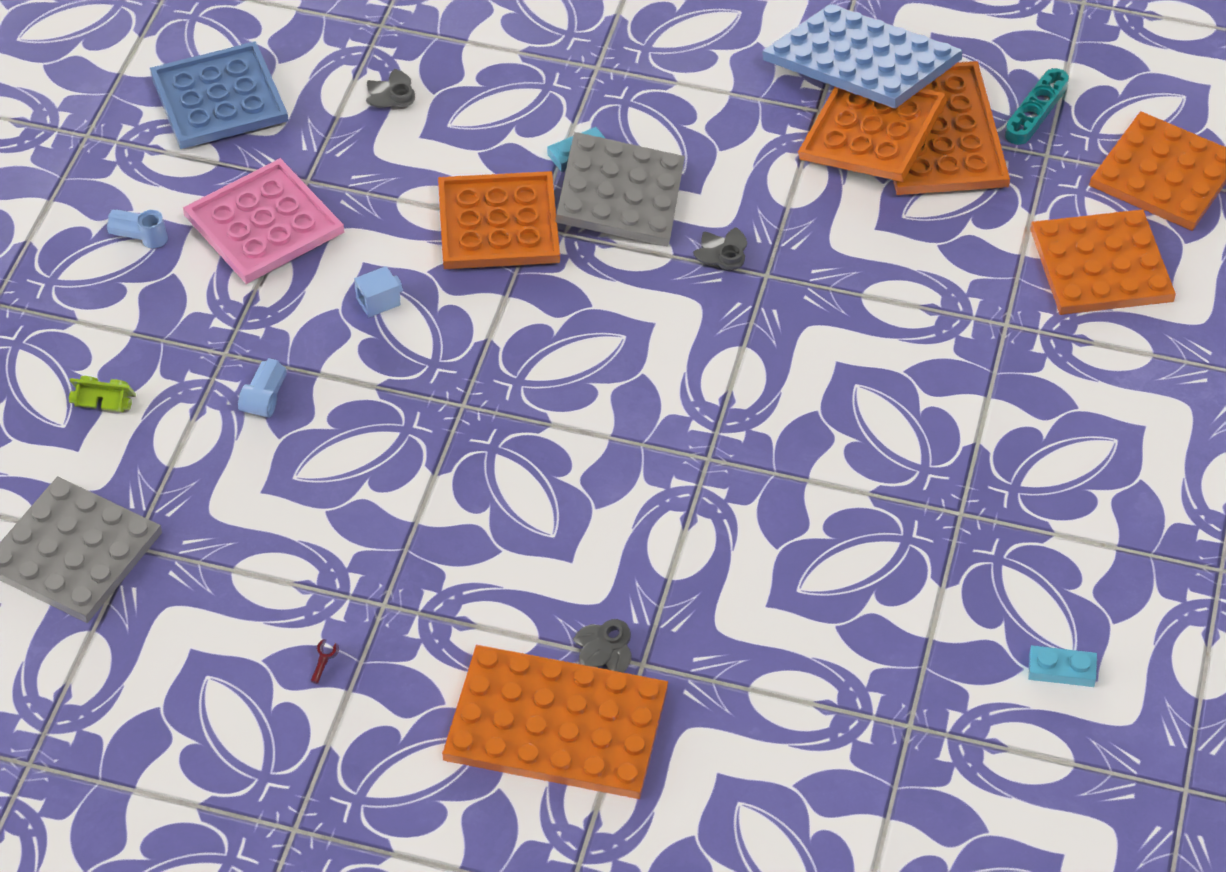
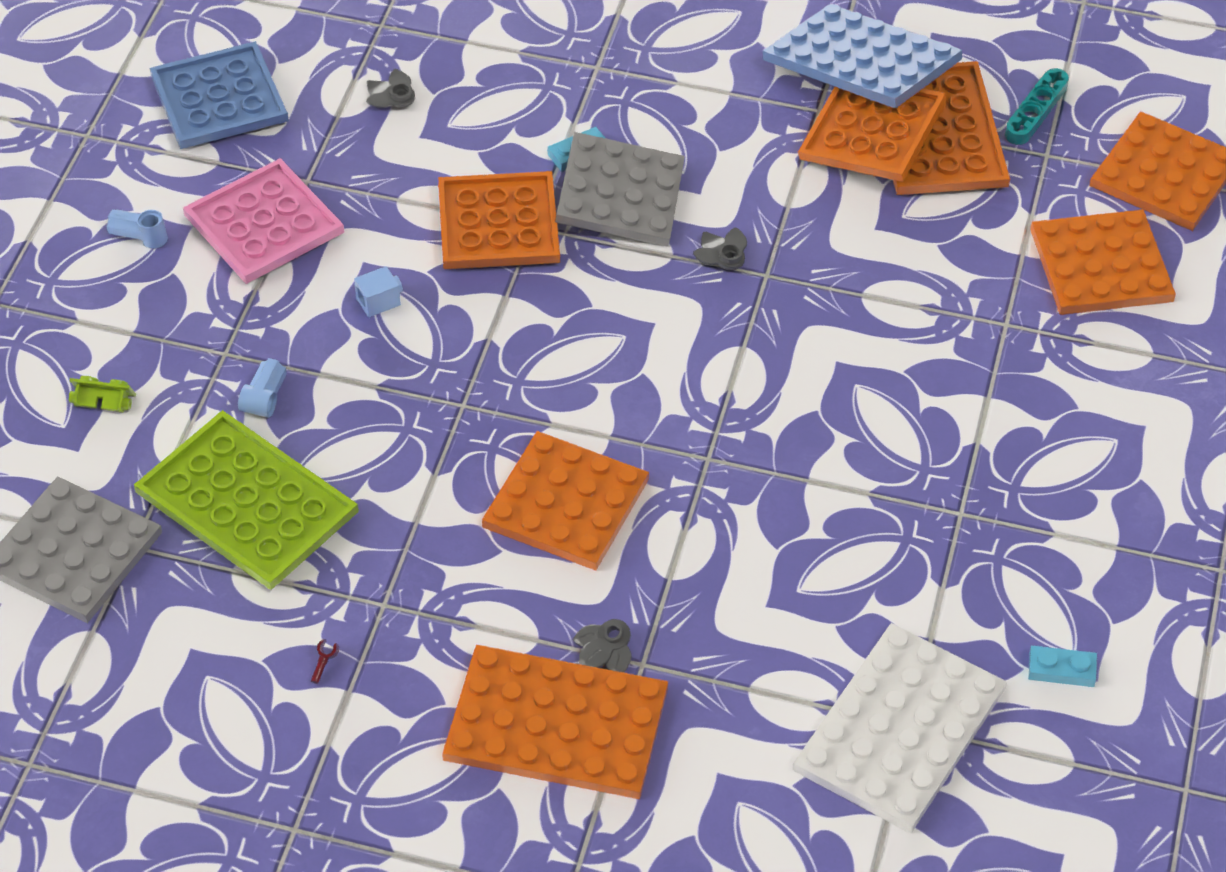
(246, 499): none -> lime plate
(565, 500): none -> orange plate
(900, 727): none -> white plate

